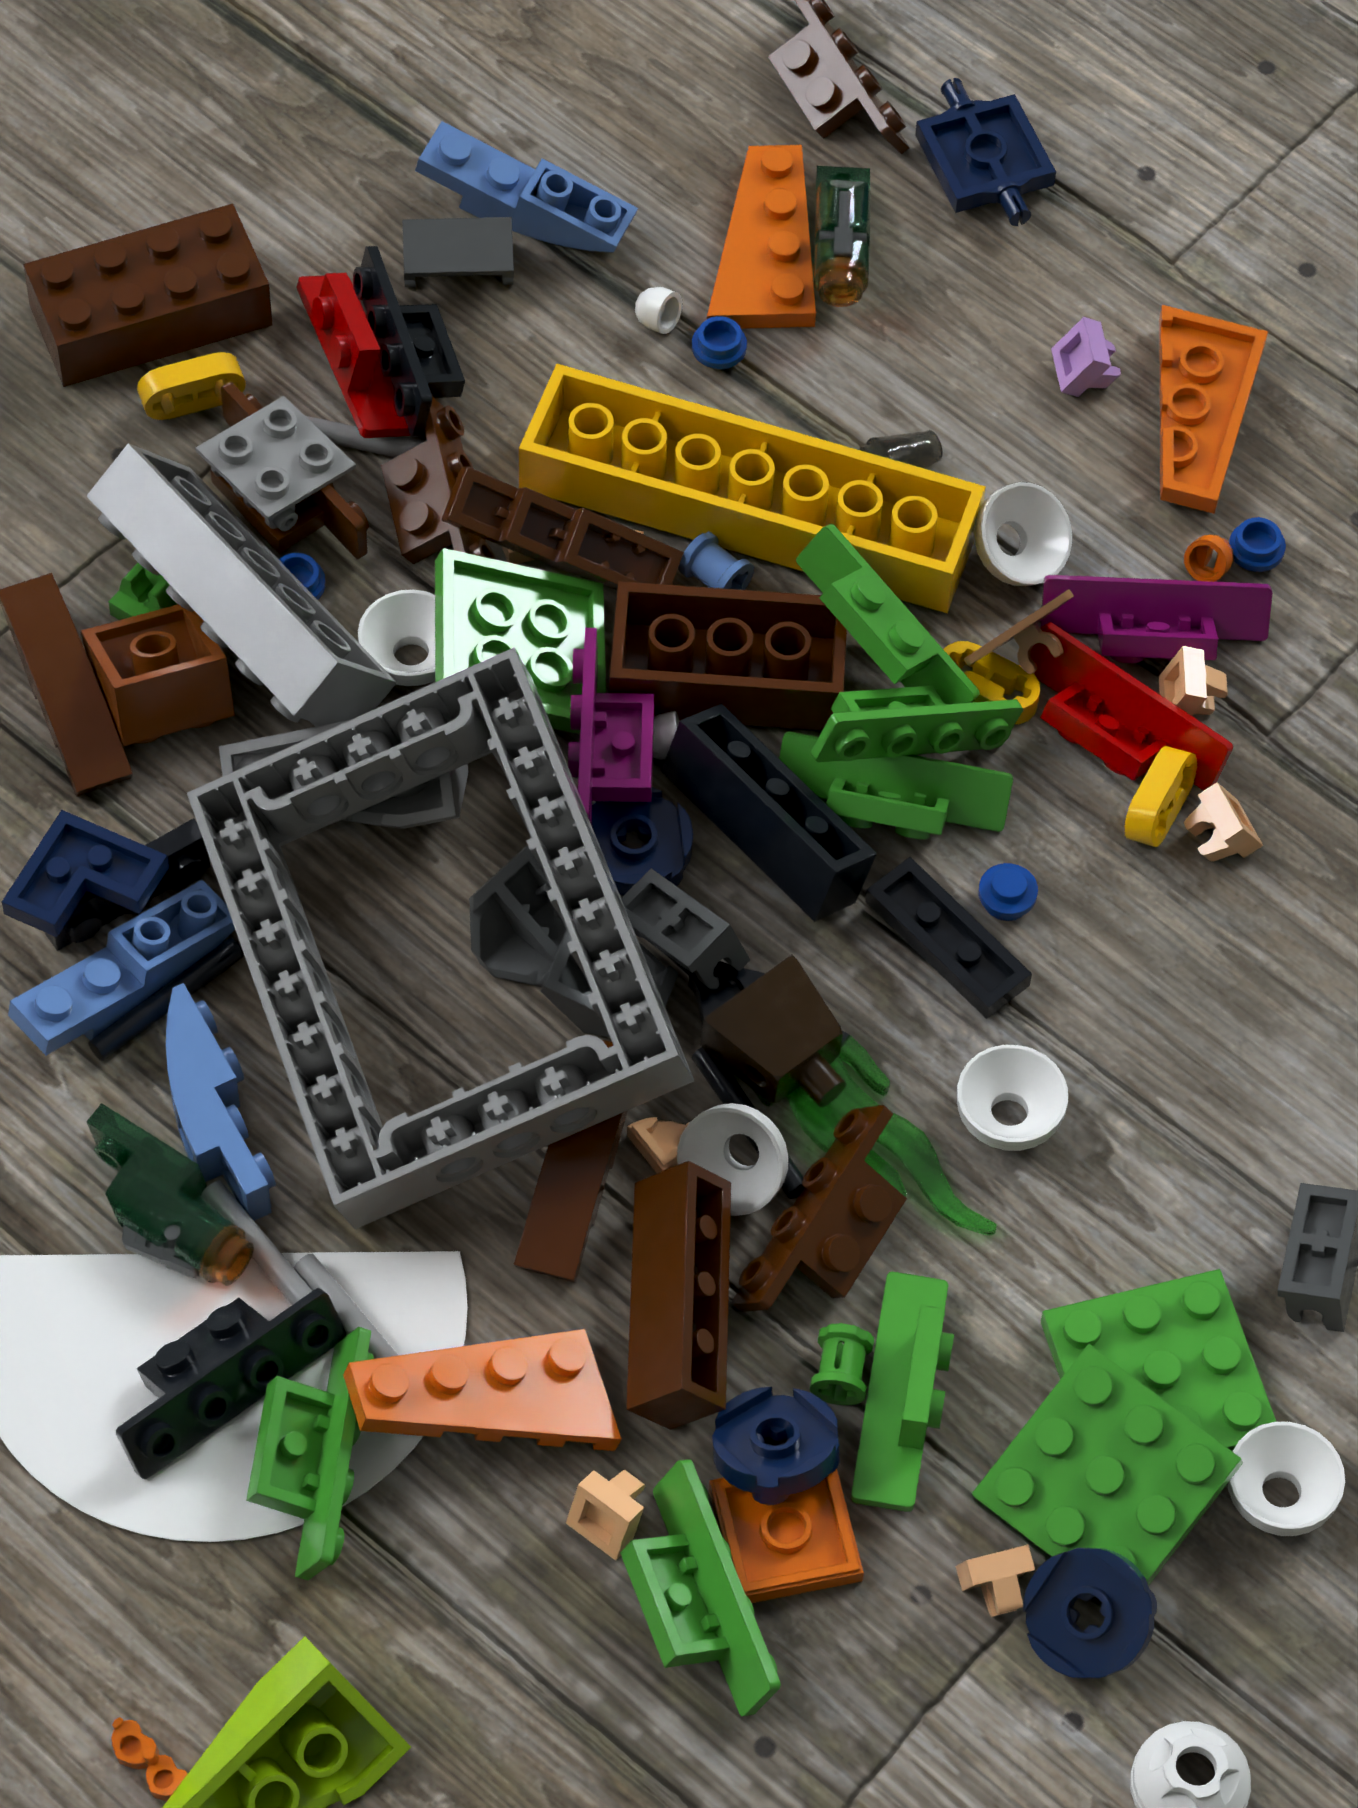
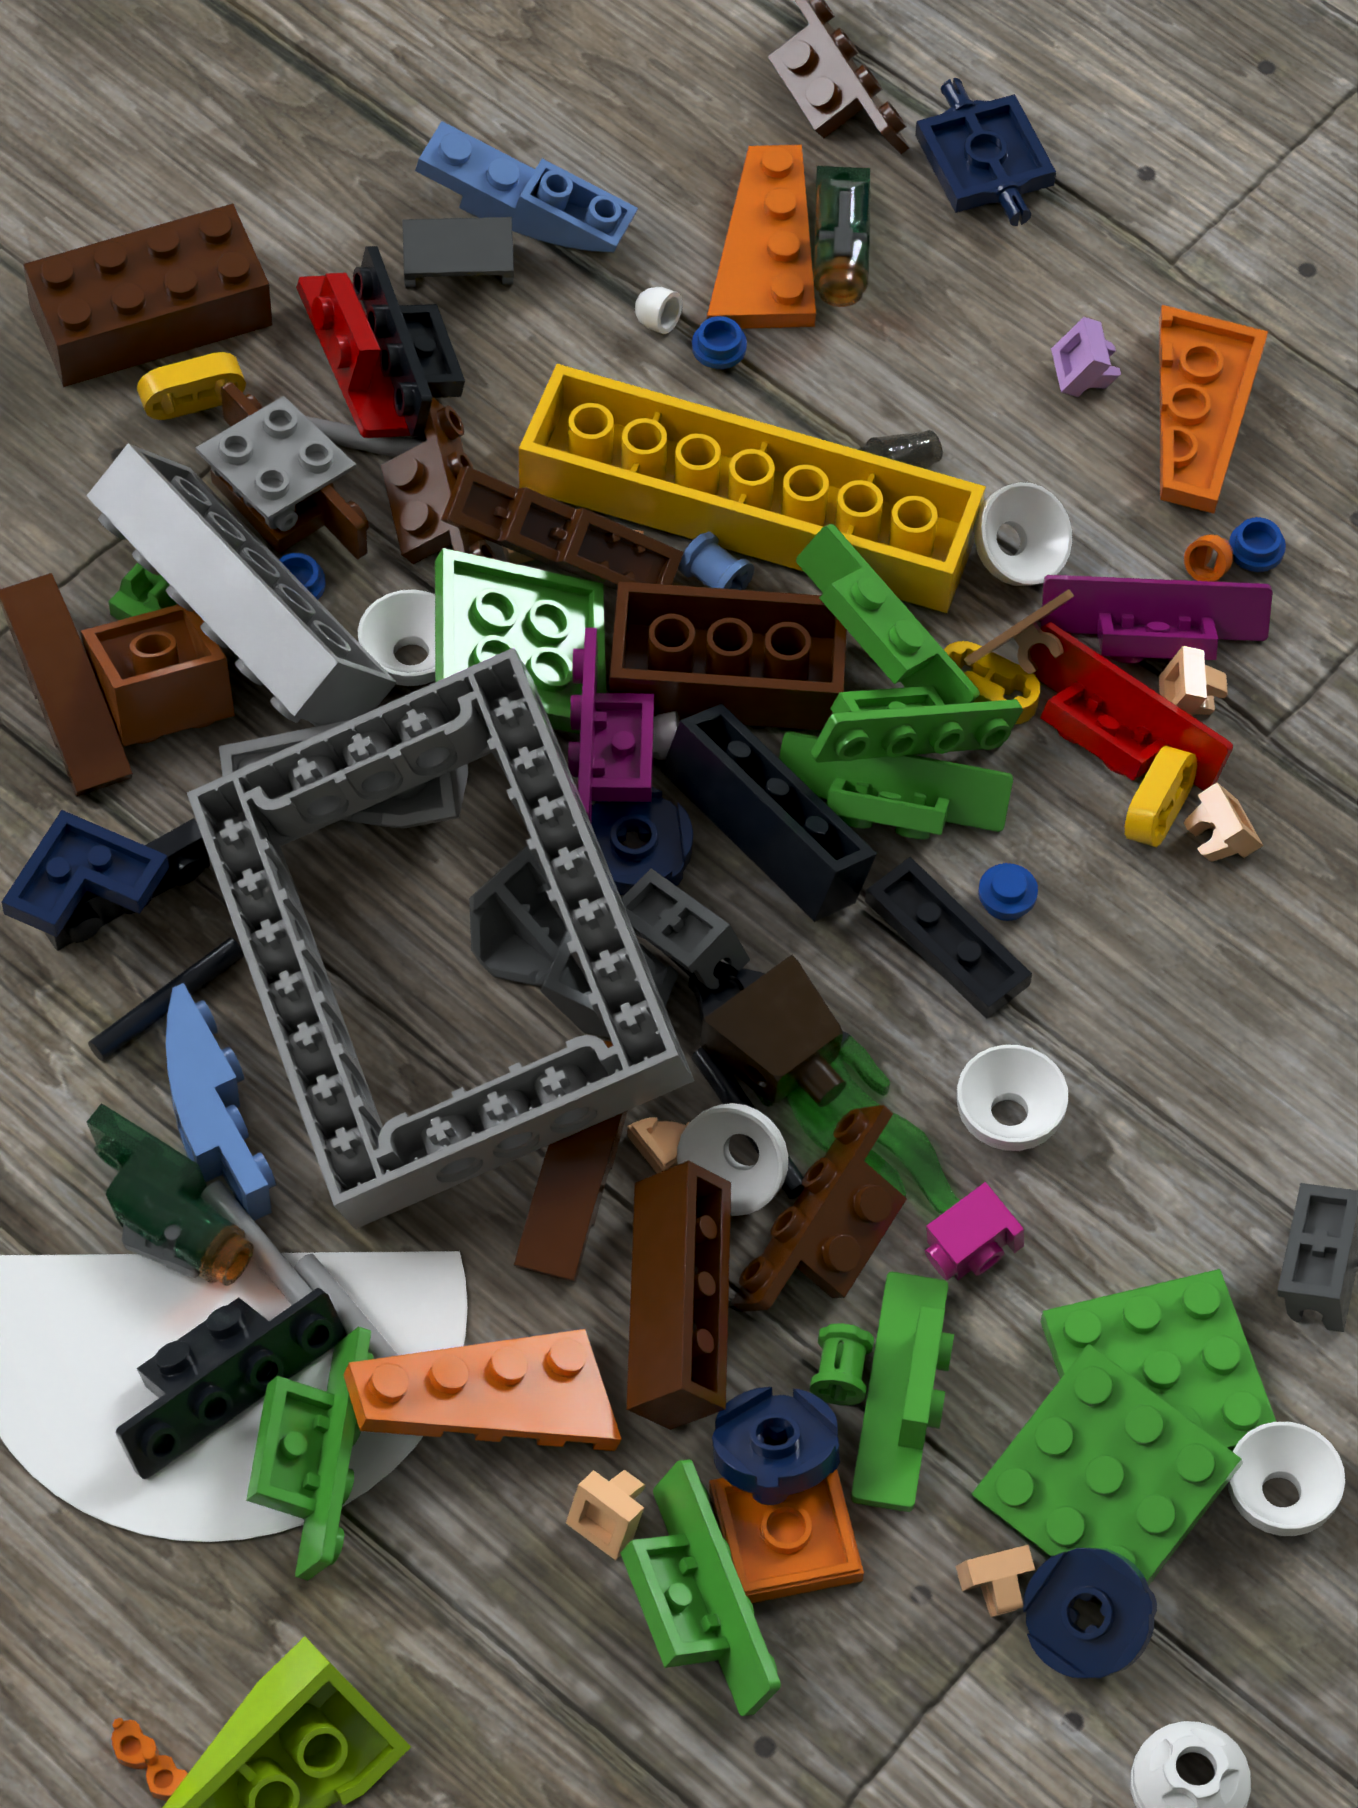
(132, 967): medium blue slope -> none
(972, 1235): none -> dark pink brick

